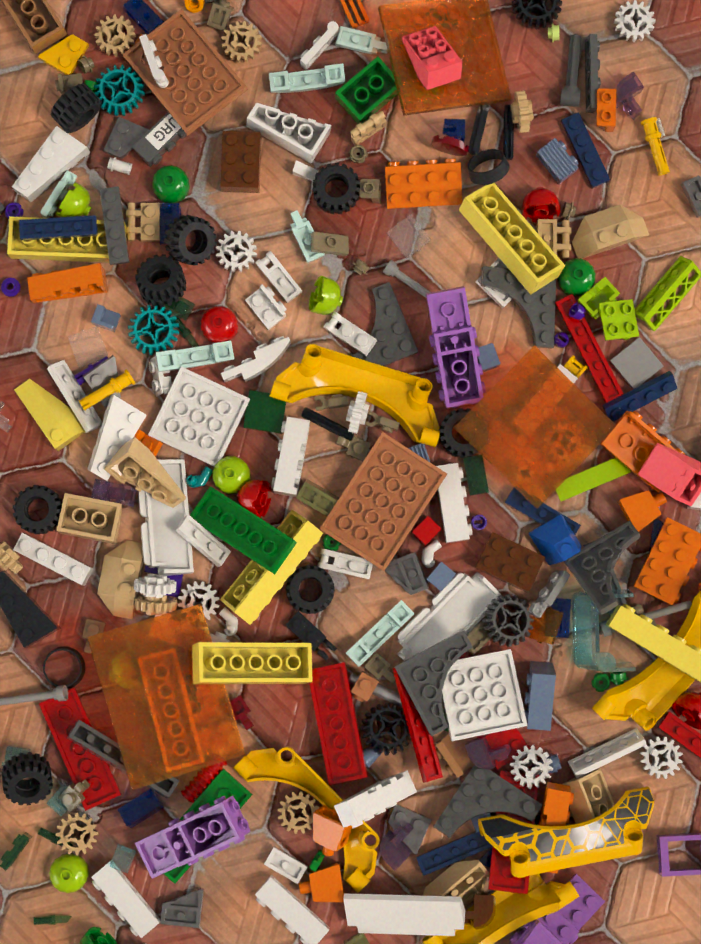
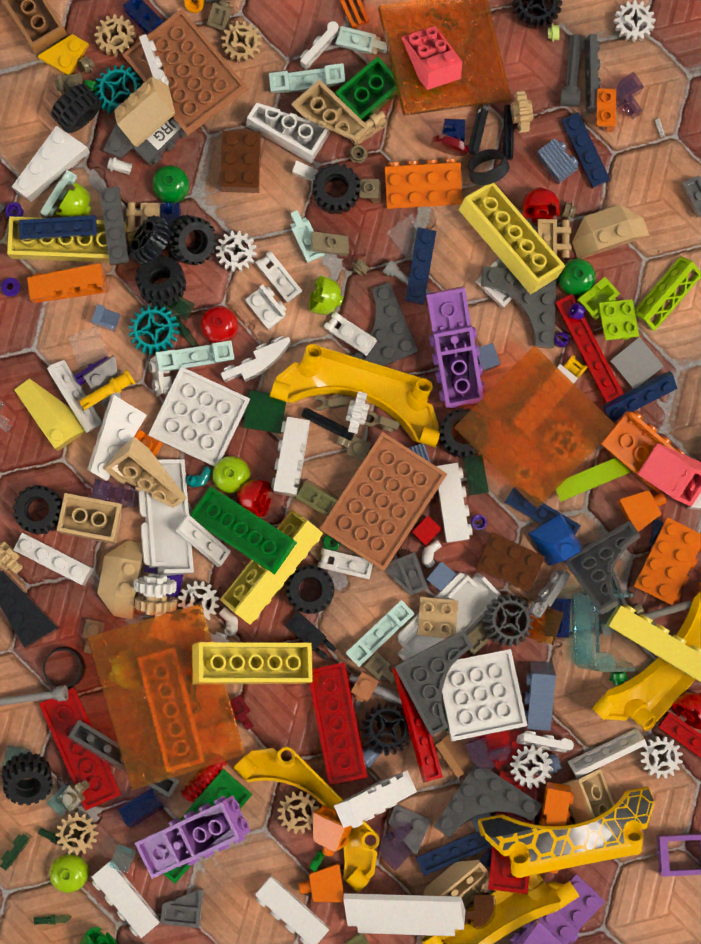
(145, 111): none -> tan slope
(149, 240): none -> black gear
(285, 865): white plate -> none
(326, 109): none -> tan wedge
(420, 266): none -> dark blue plate
(437, 617): none -> tan hinge
(545, 742): none -> white hinge
(601, 687): green plate -> none
(653, 137): yellow pin -> none

